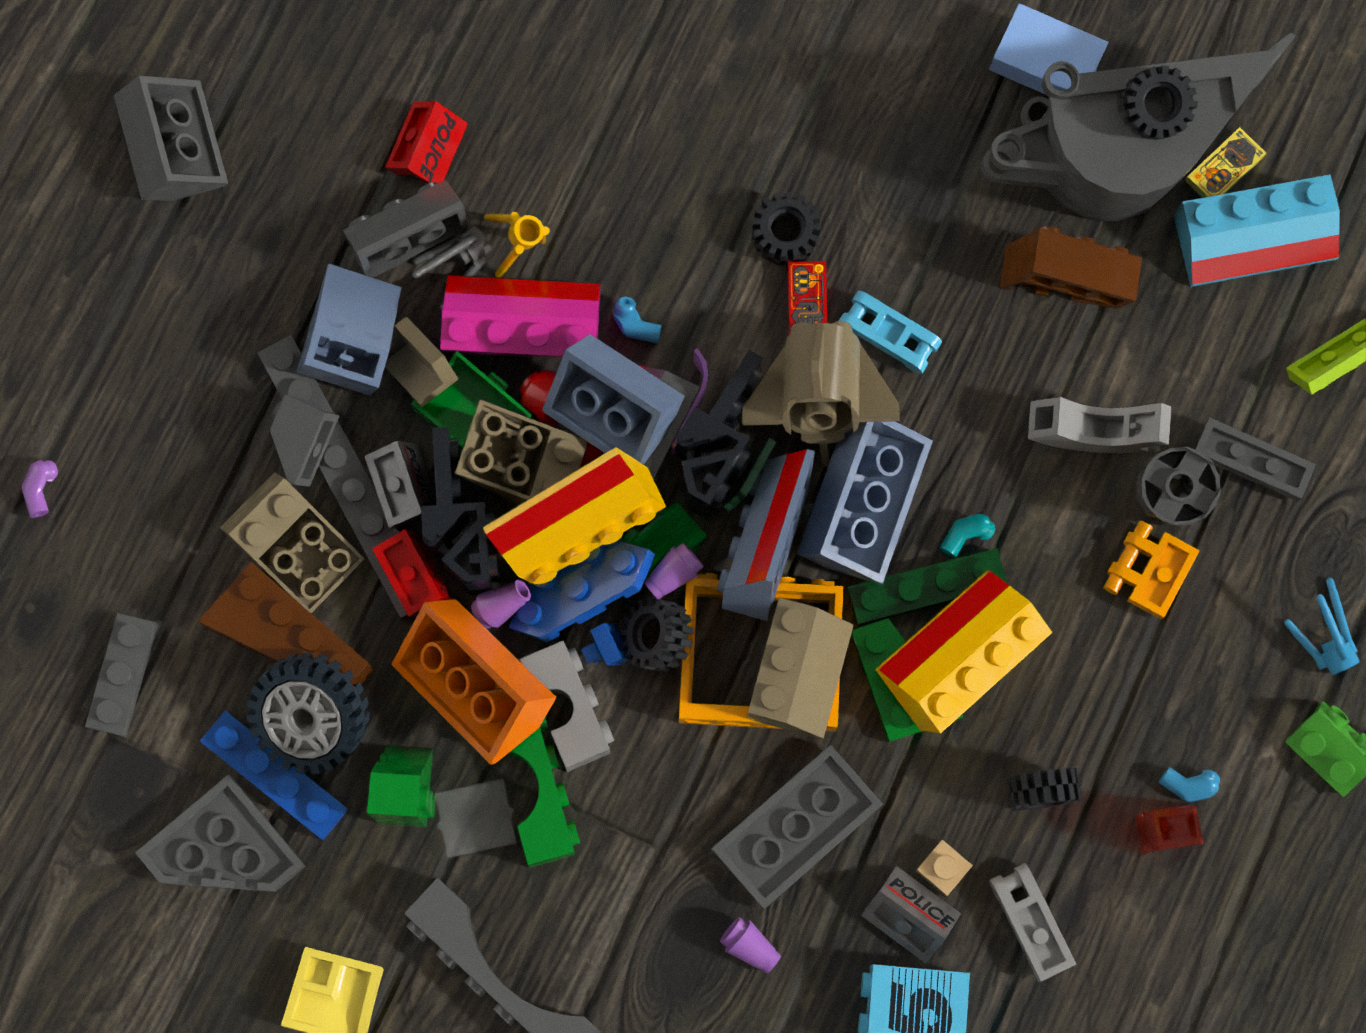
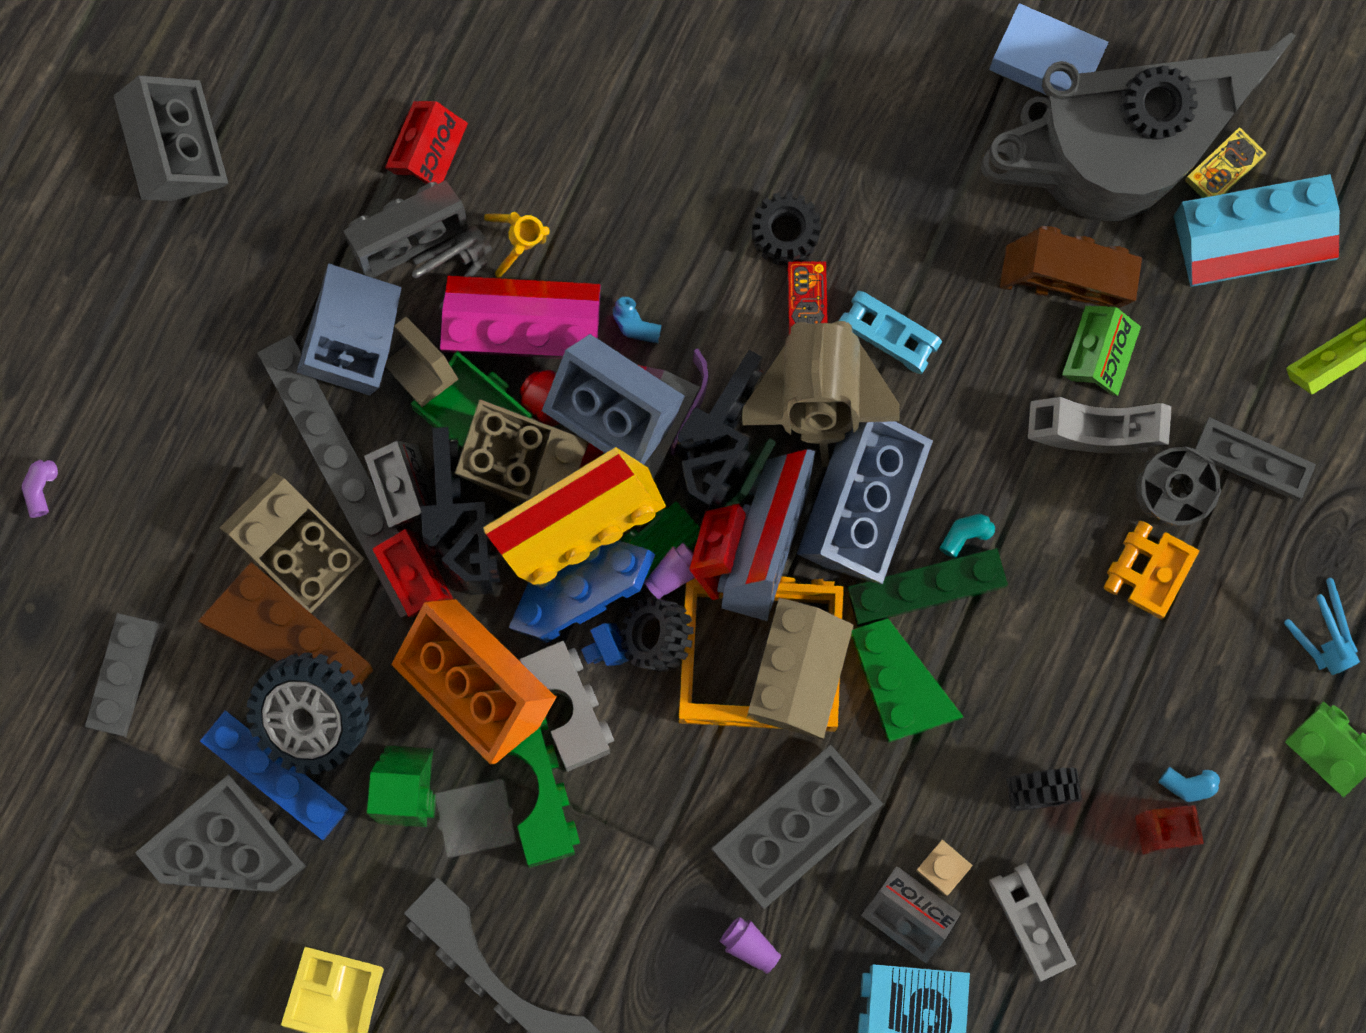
(301, 437): dark grey slope -> none
(499, 604): medium lavender cone -> none
(717, 546): none -> red panel
(963, 652): yellow slope -> none
(1102, 348): none -> bright green panel

